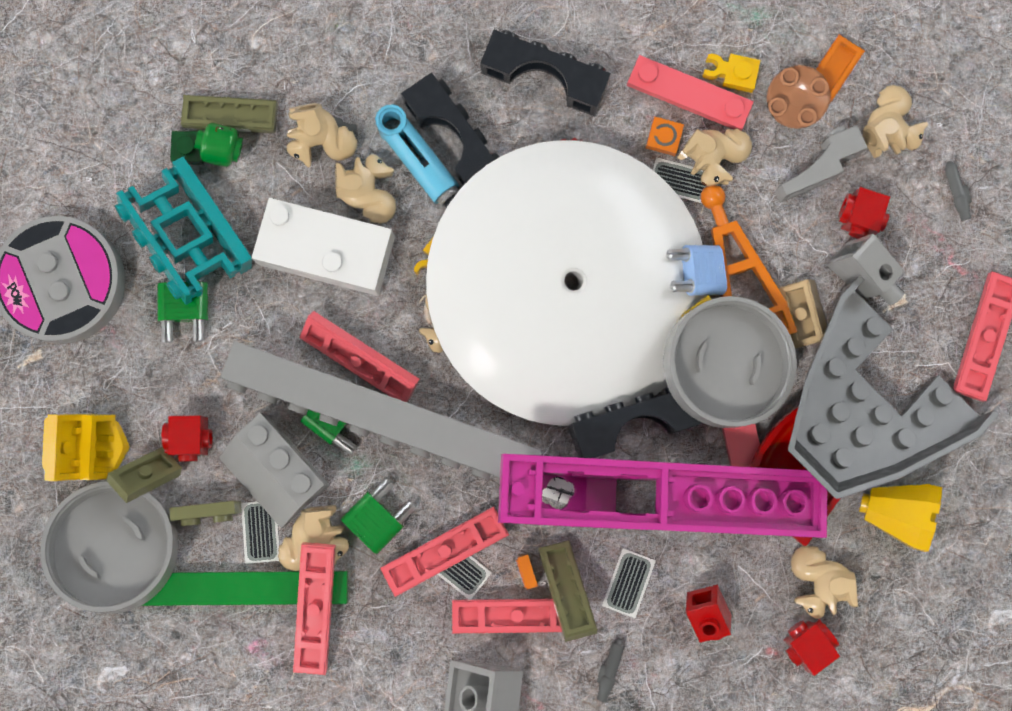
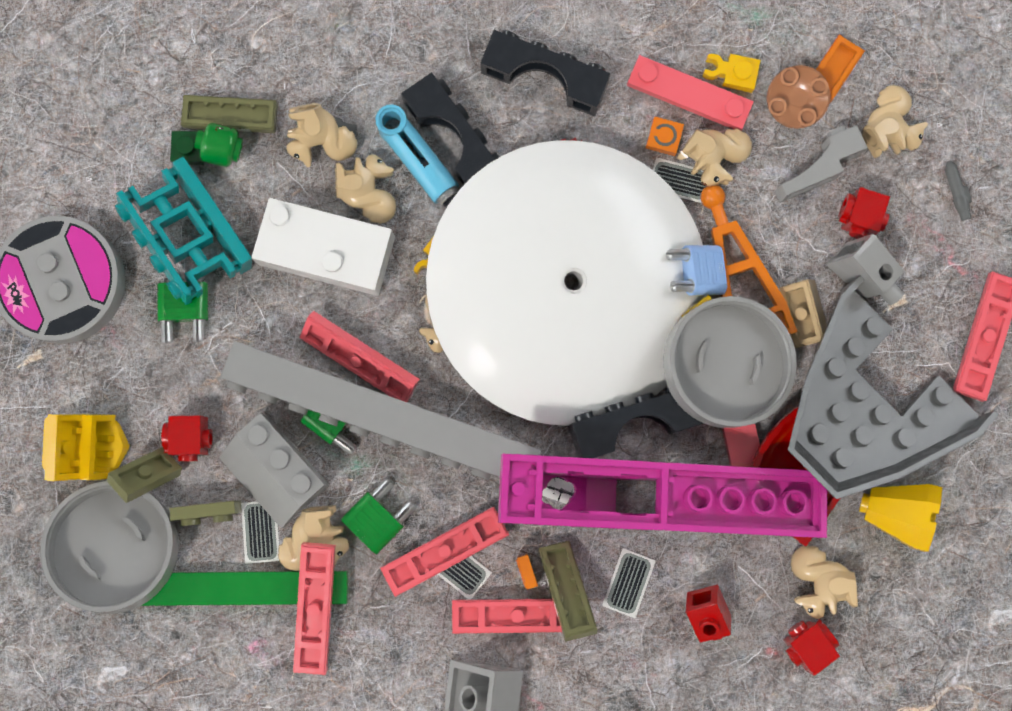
(608, 671): dark grey piece -> none

